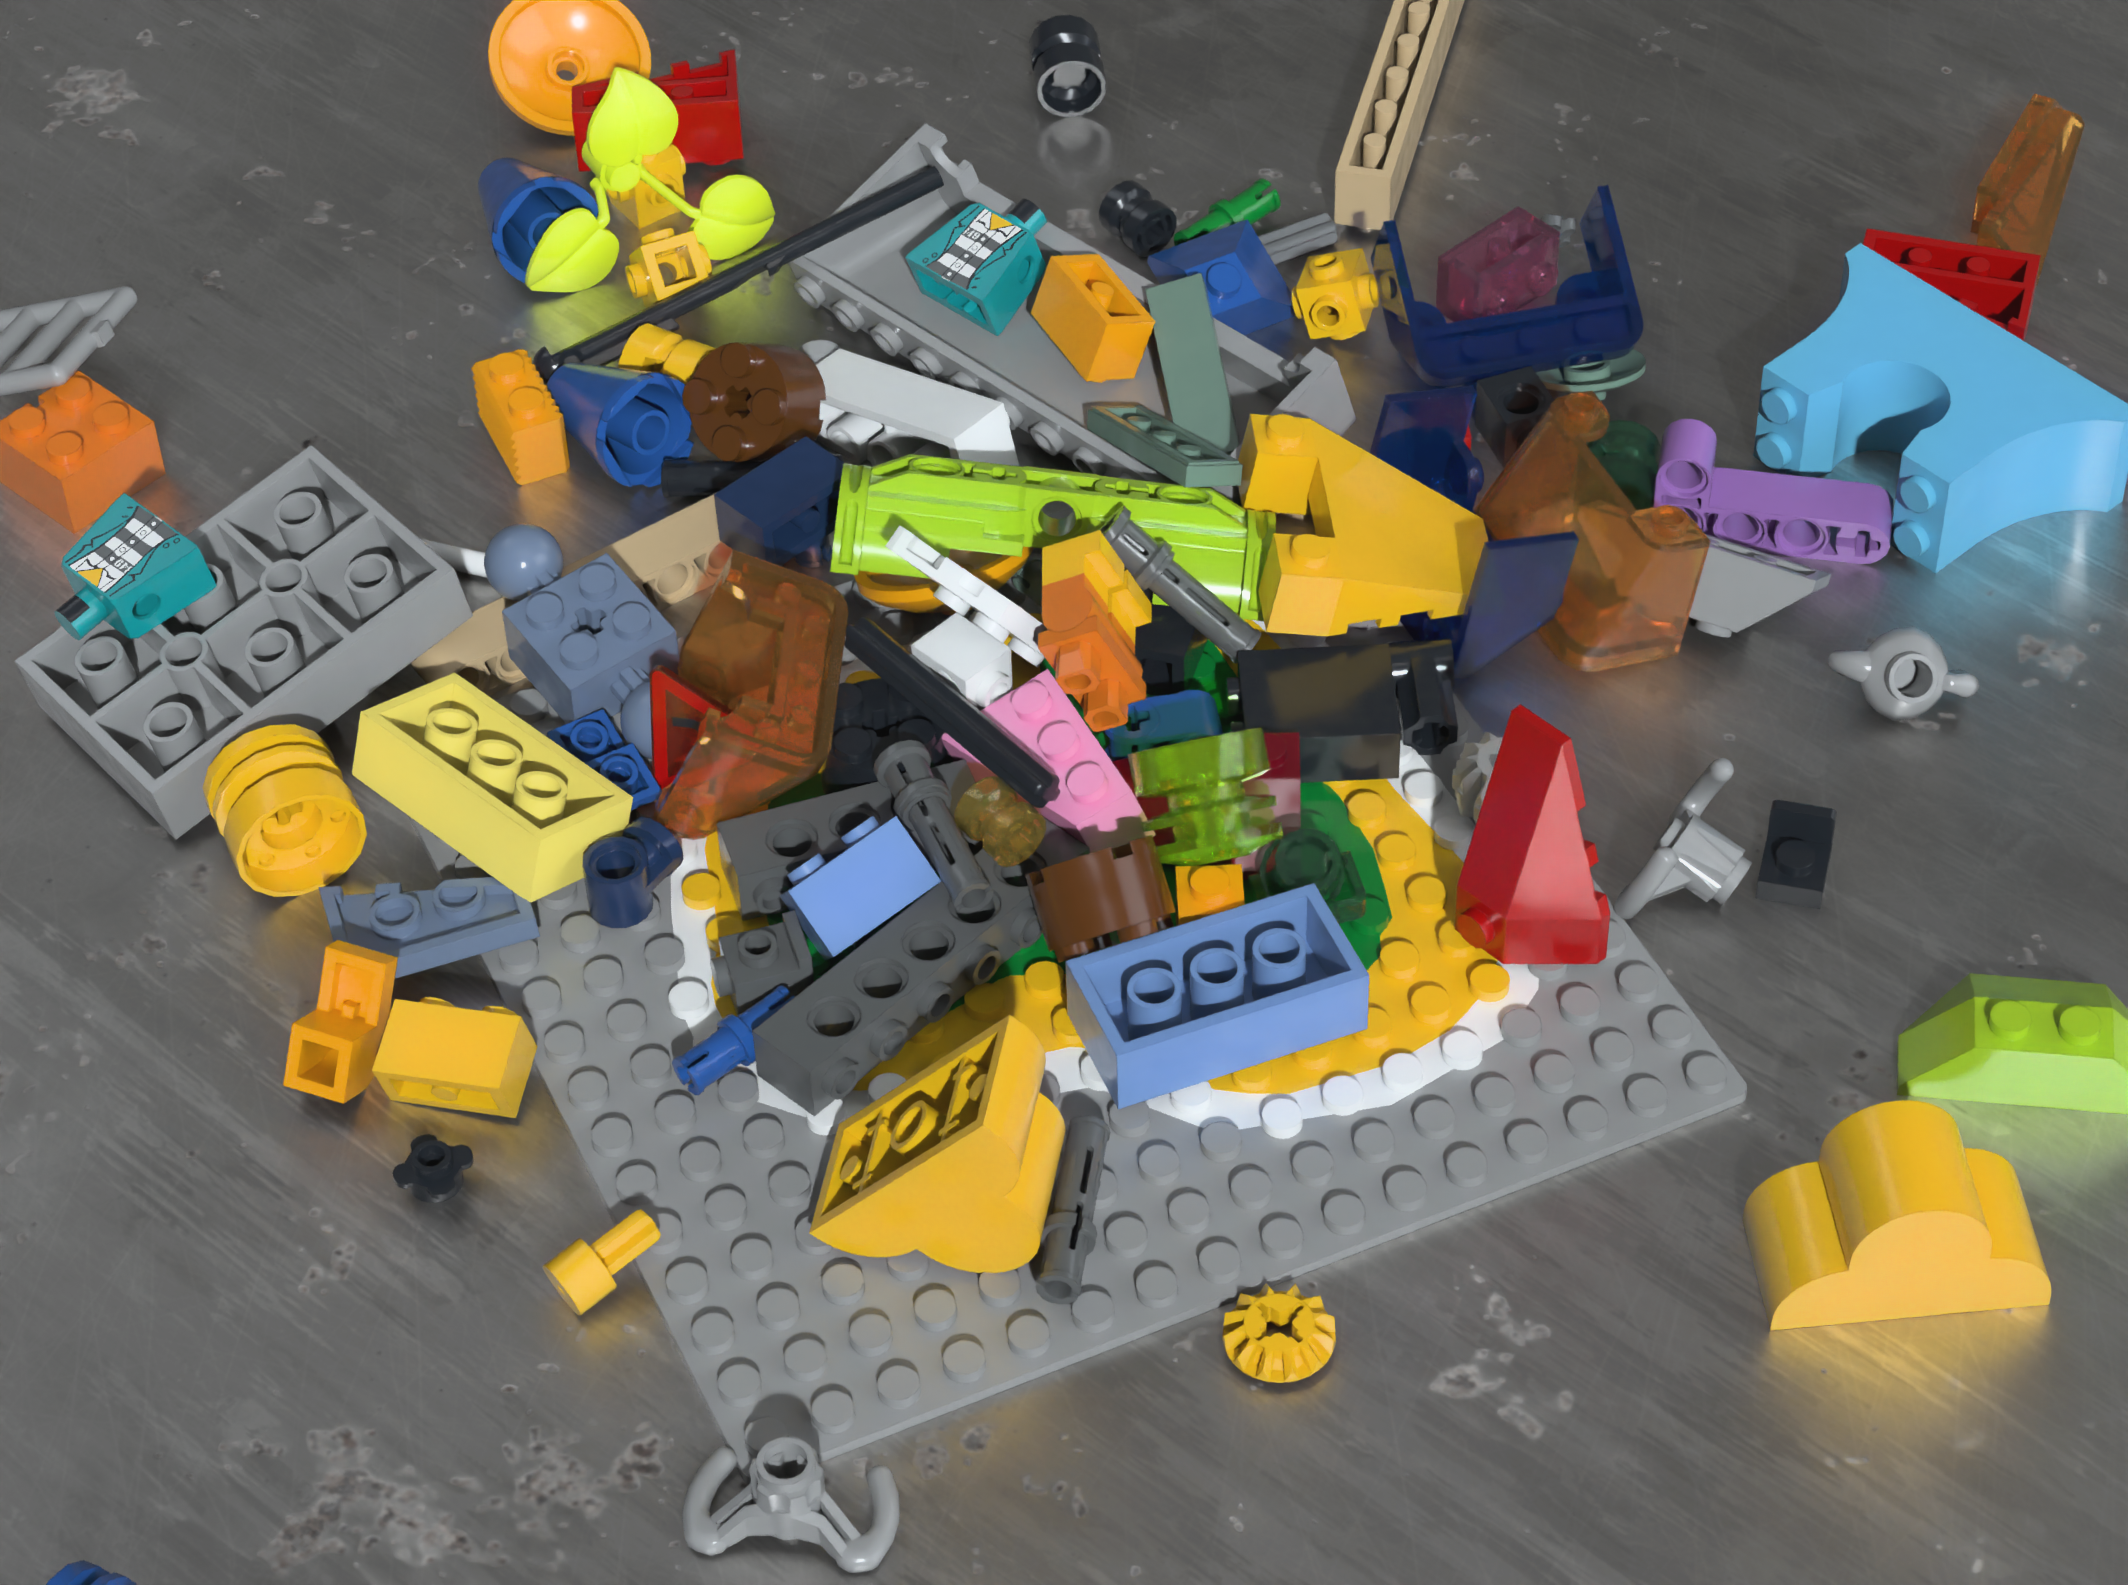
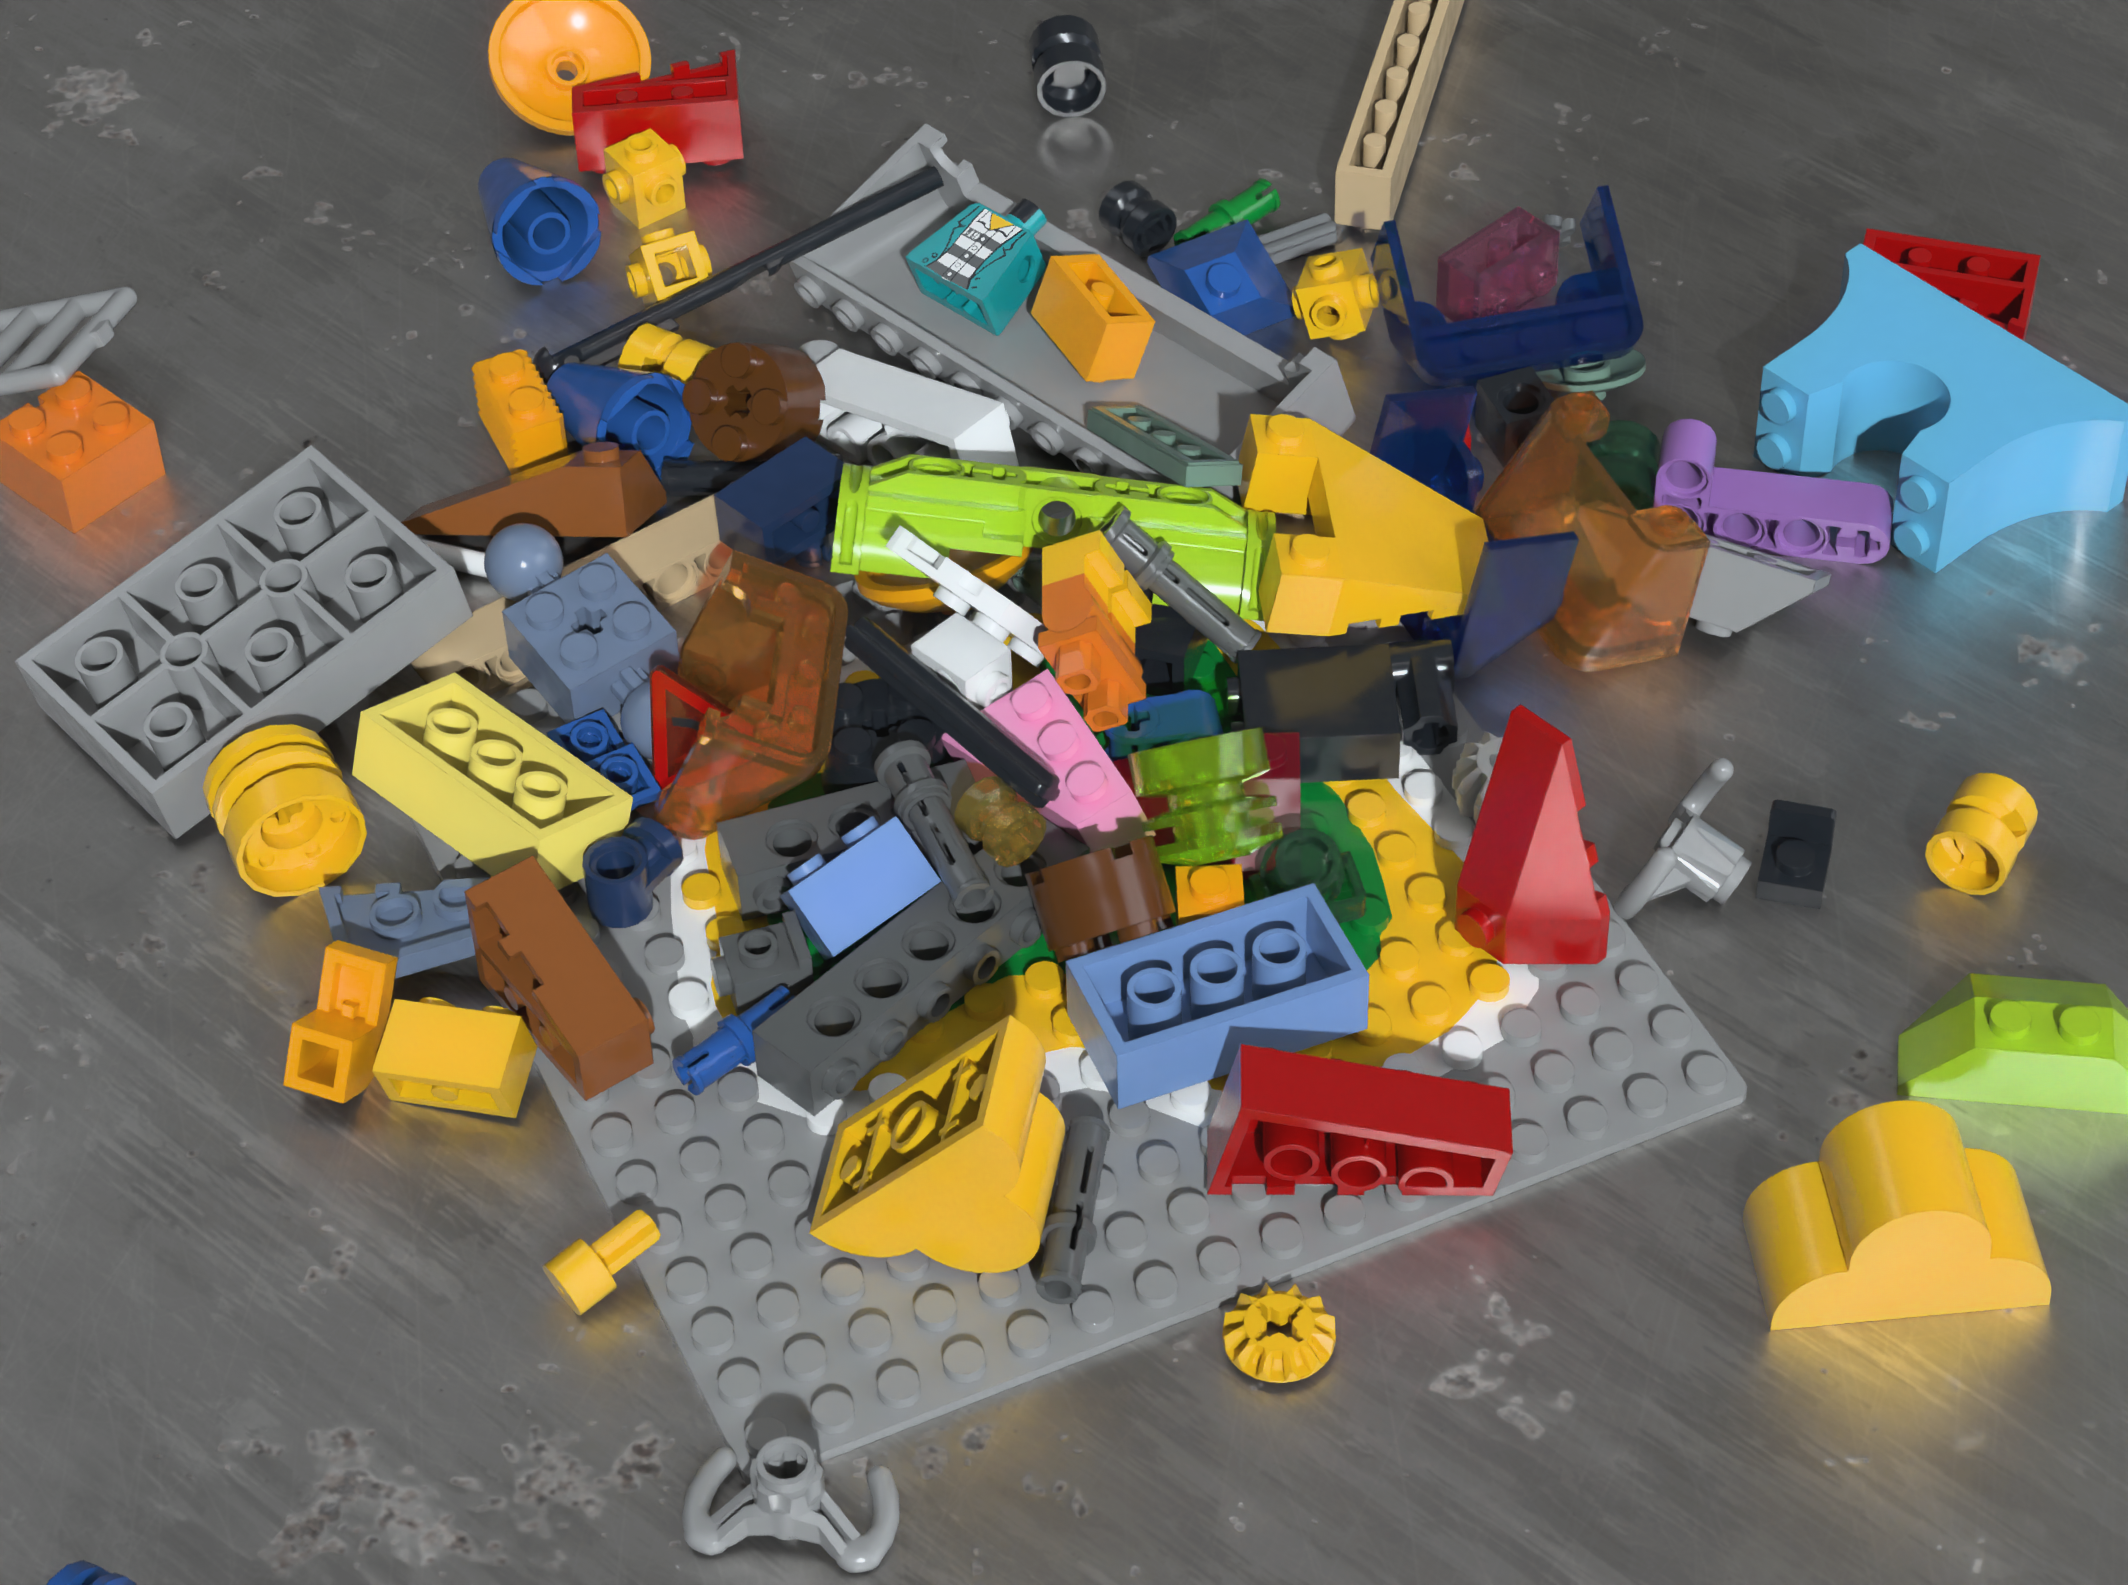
(131, 573): teal torso -> none
(433, 1169): black plate -> none
(556, 979): none -> dark orange wedge
(574, 496): none -> dark orange wedge
(629, 123): neon yellow plant -> none
(1193, 361): sand green tile -> none
(1355, 1127): none -> red wedge
(1903, 673): light grey piece -> none
(1981, 833): none -> yellow wheel
(2028, 180): clear orange wedge -> none

